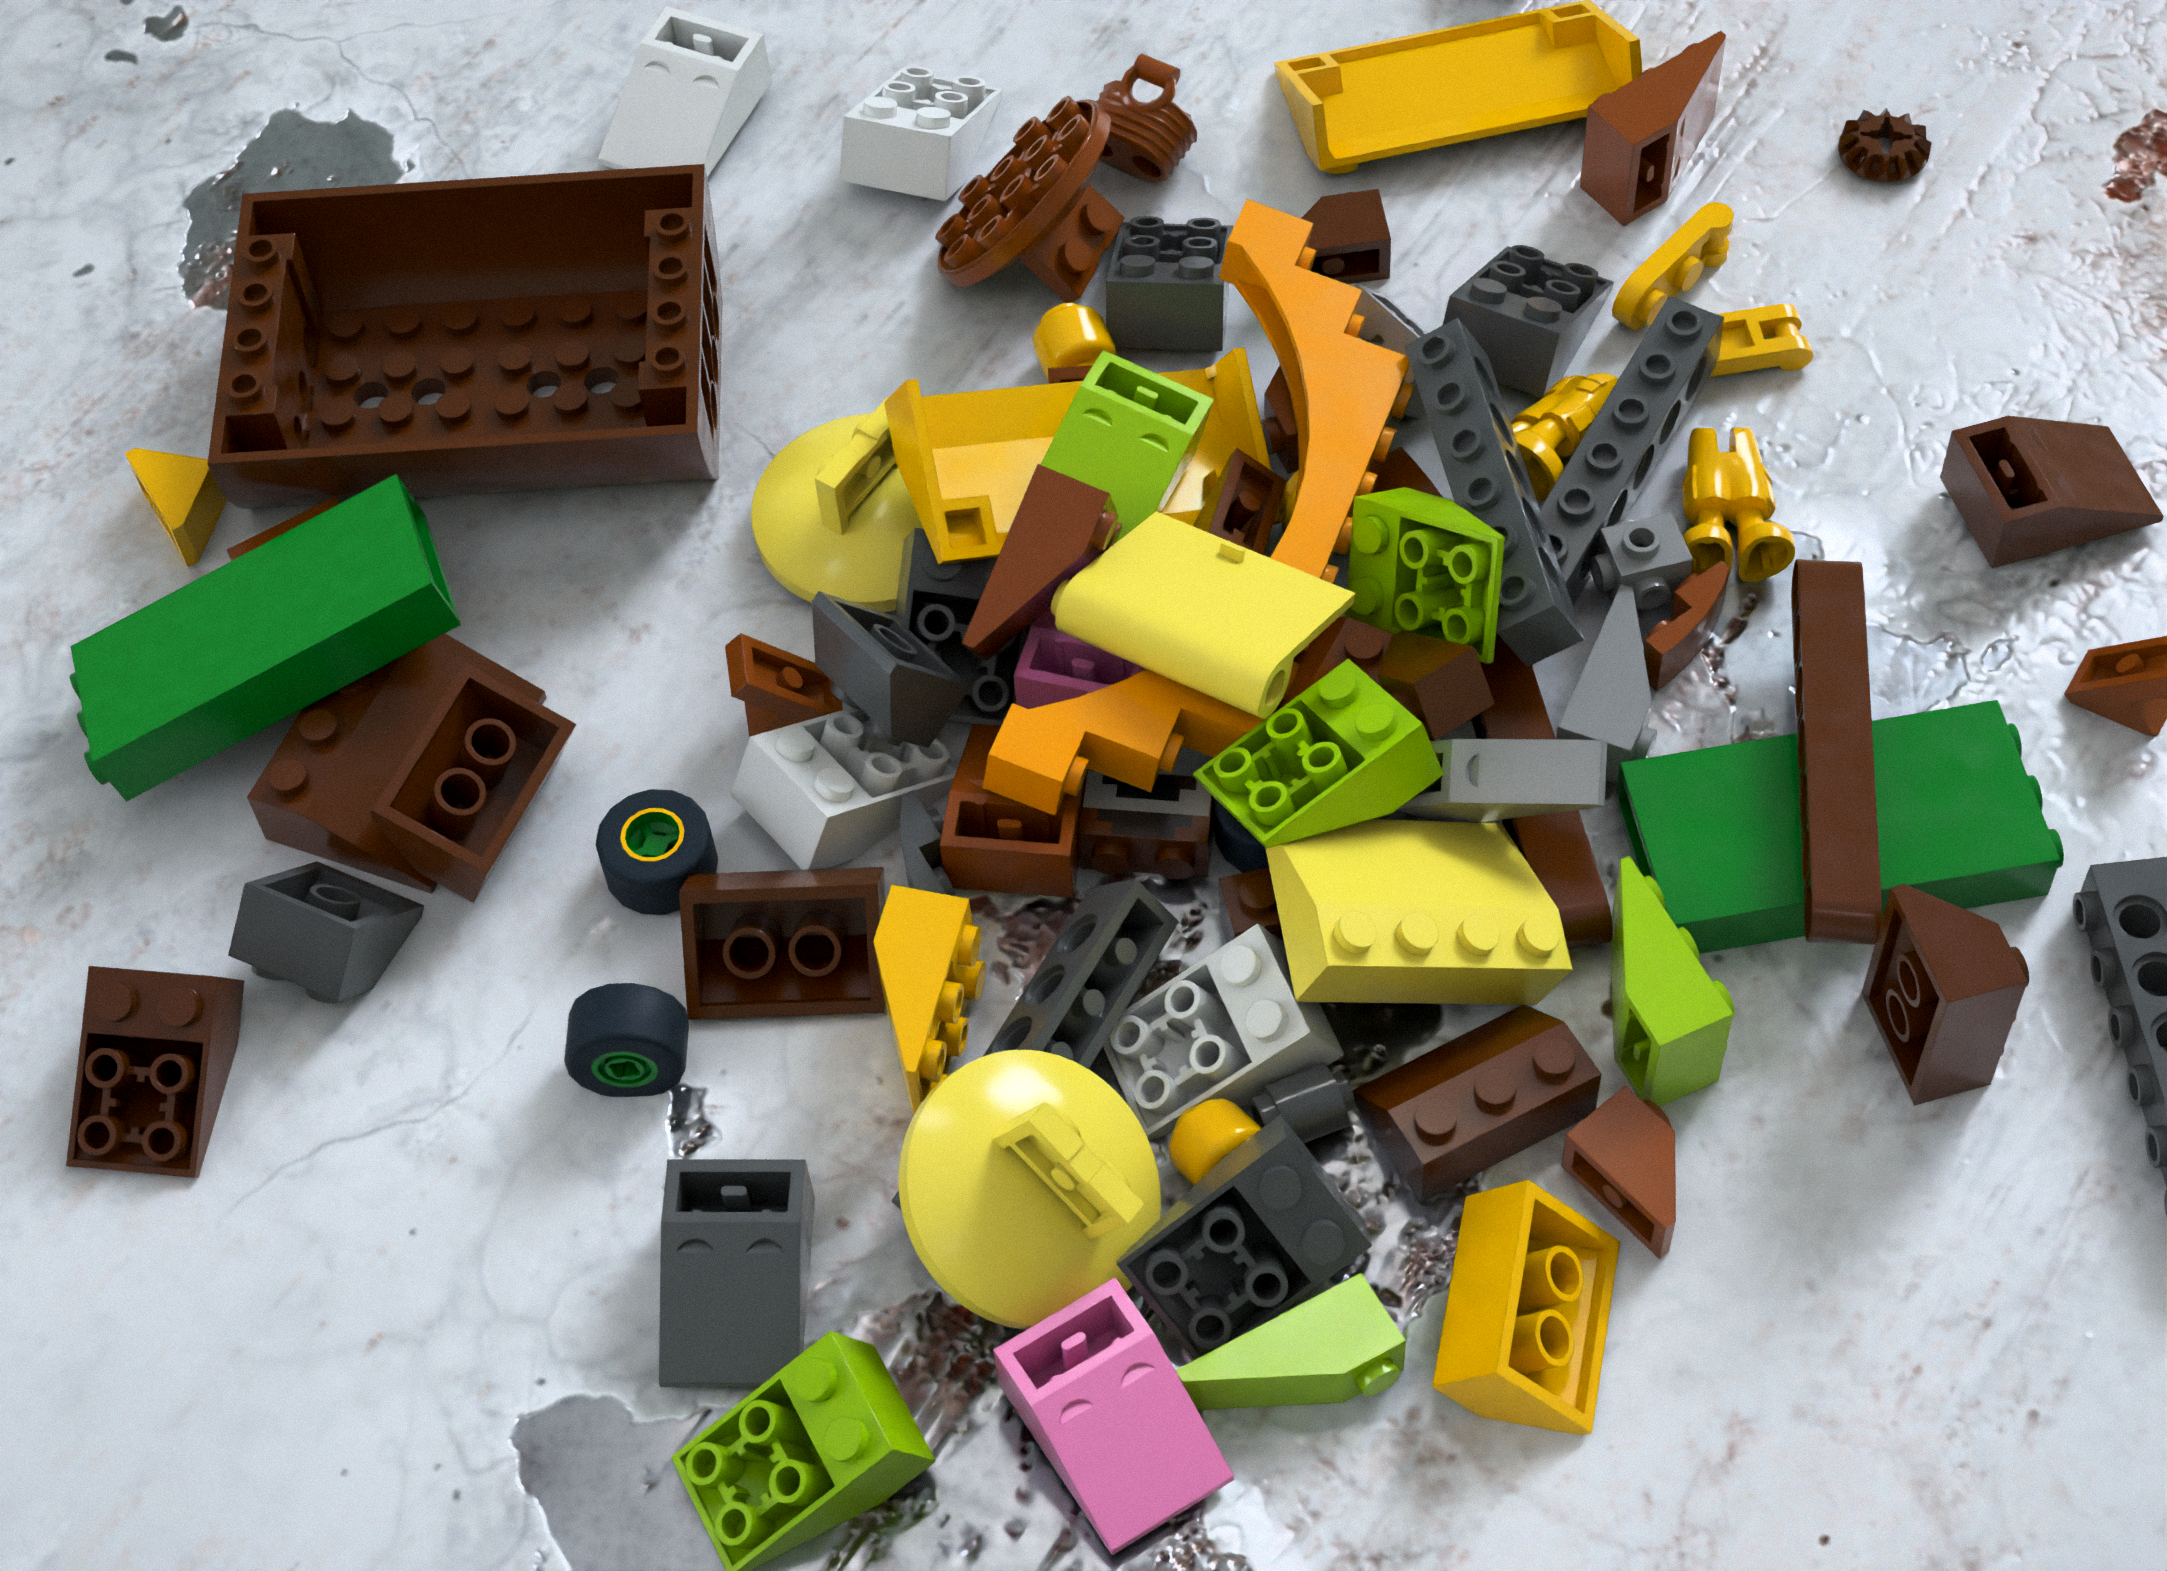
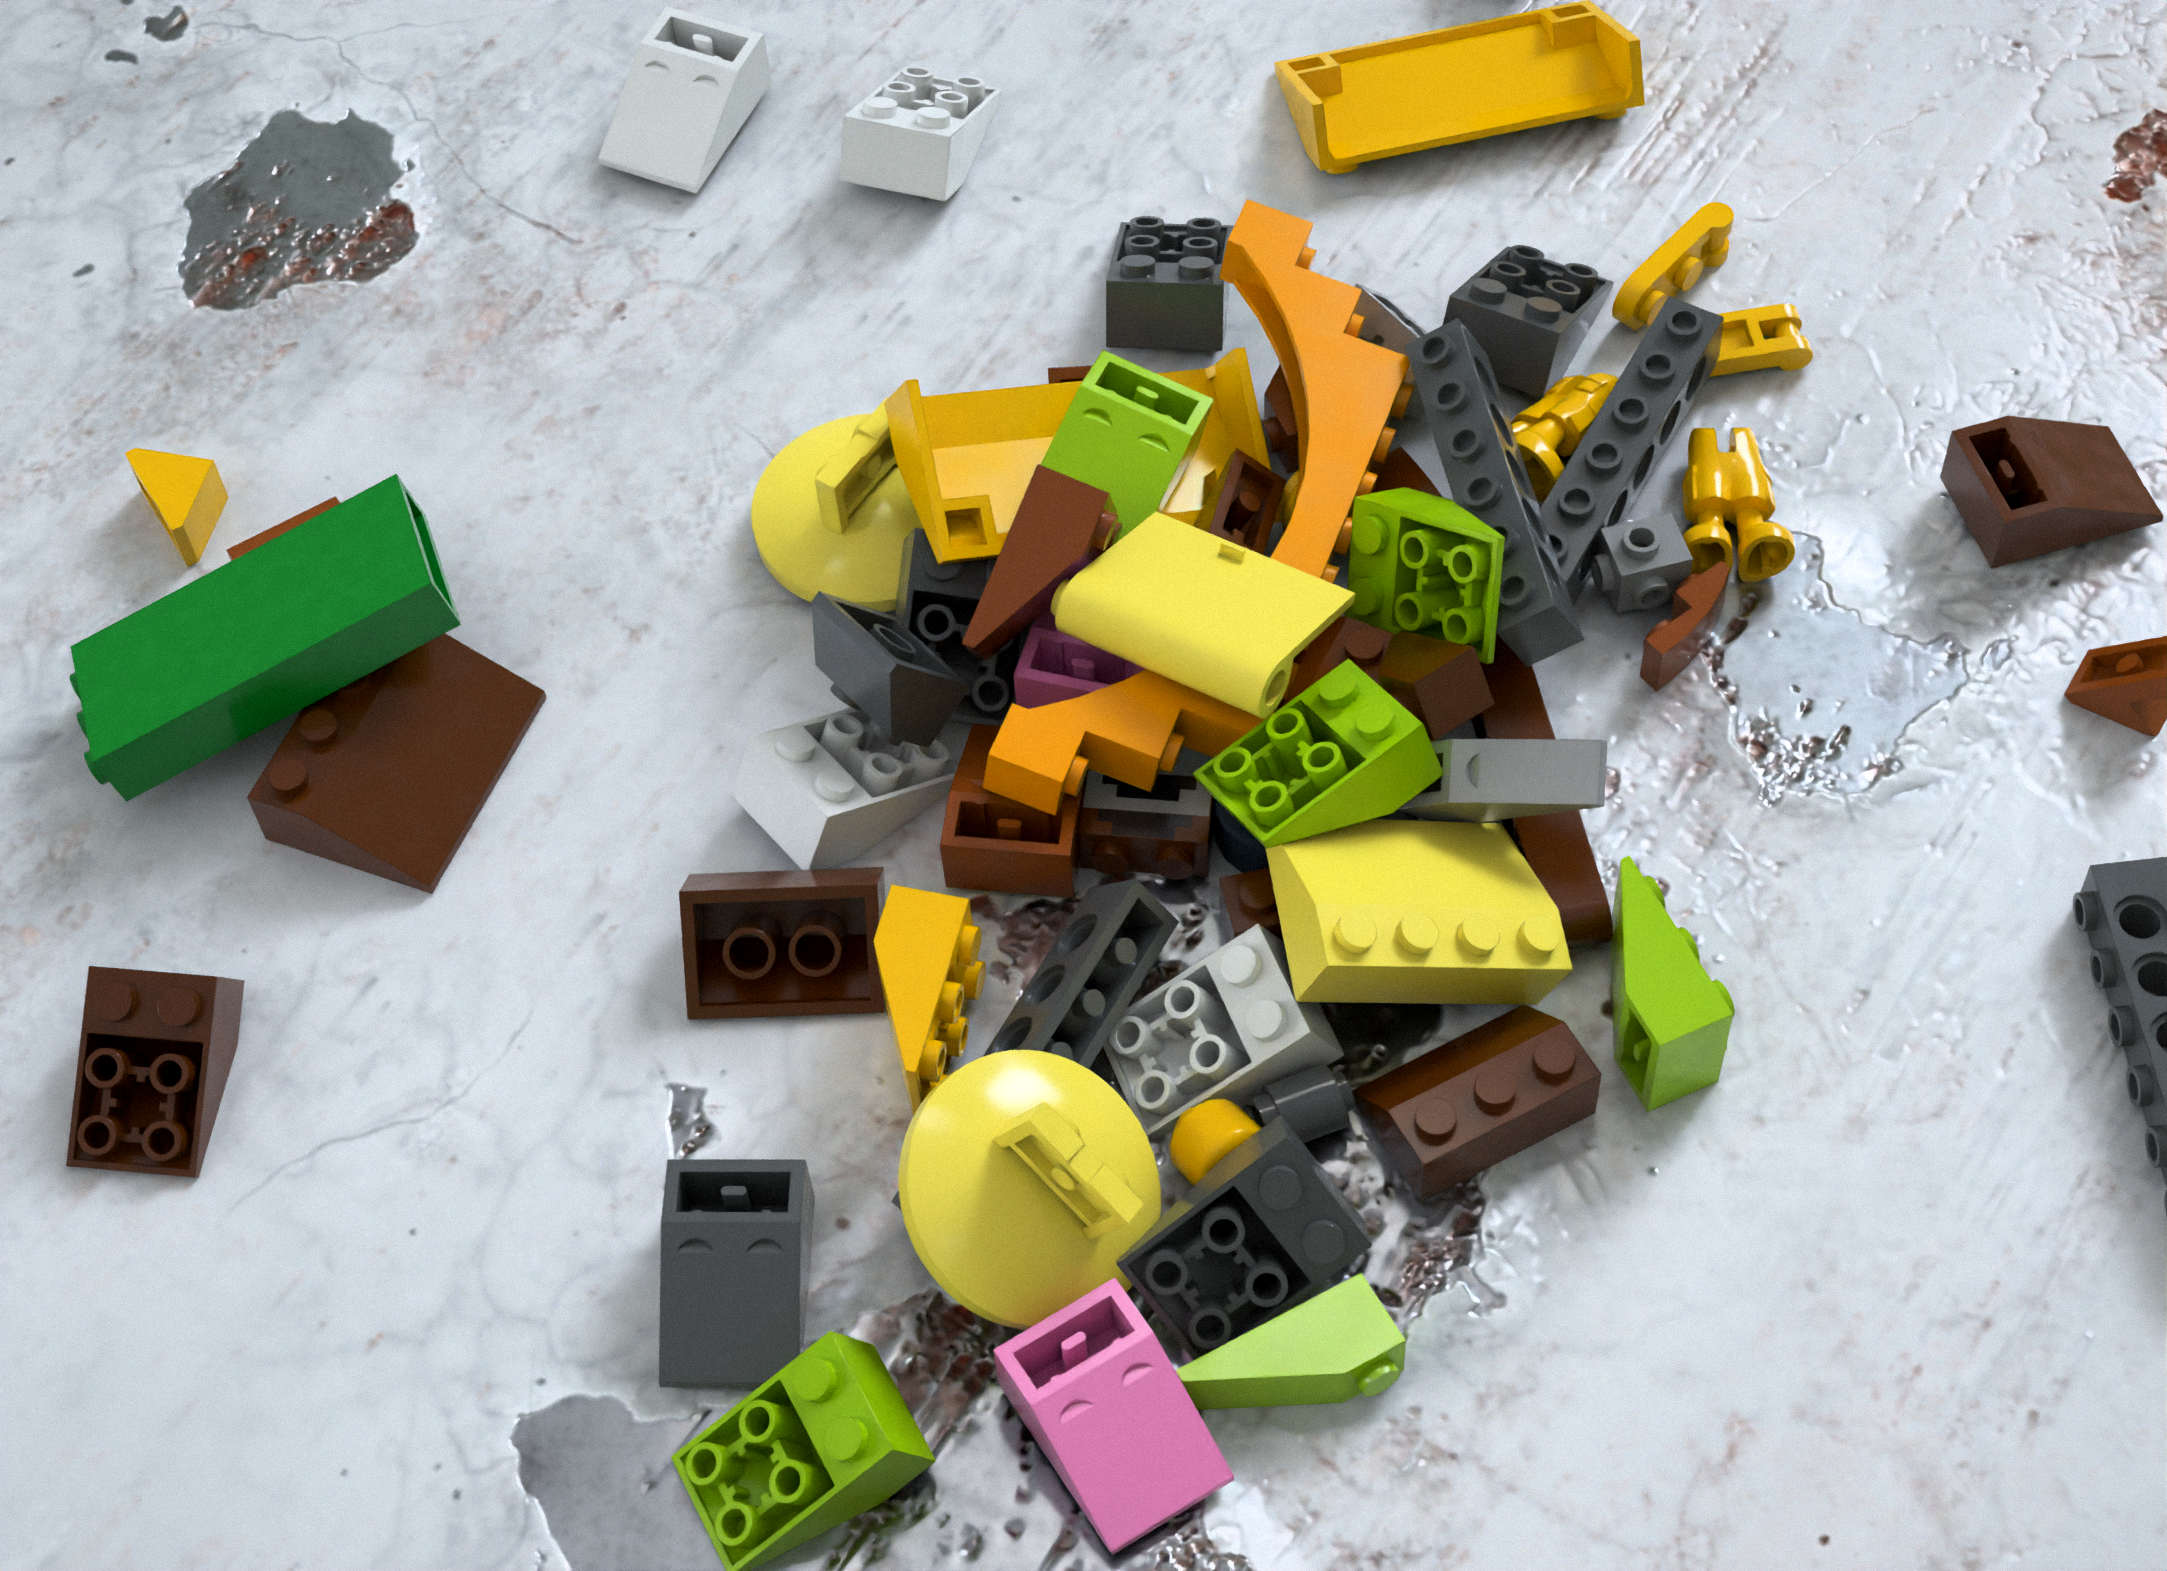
(321, 930): dark grey slope -> none
(470, 780): reddish brown slope -> none
(479, 300): reddish brown slope -> none
(626, 1040): black wheel -> none
(652, 847): black wheel -> none
(776, 685): dark orange slope -> none
(921, 846): dark grey slope -> none
(1037, 206): dark orange bracket -> none
(1071, 337): yellow head -> none
(1146, 136): dark orange piece -> none
(1350, 237): reddish brown slope -> none
(1527, 1310): yellow slope -> none
(1613, 690): light grey slope -> none
(1628, 1165): dark orange slope -> none
(1649, 131): dark orange slope -> none
(1727, 833): green brick -> none
(1835, 753): reddish brown beam -> none
(1863, 151): reddish brown gear -> none
(1942, 993): reddish brown slope -> none

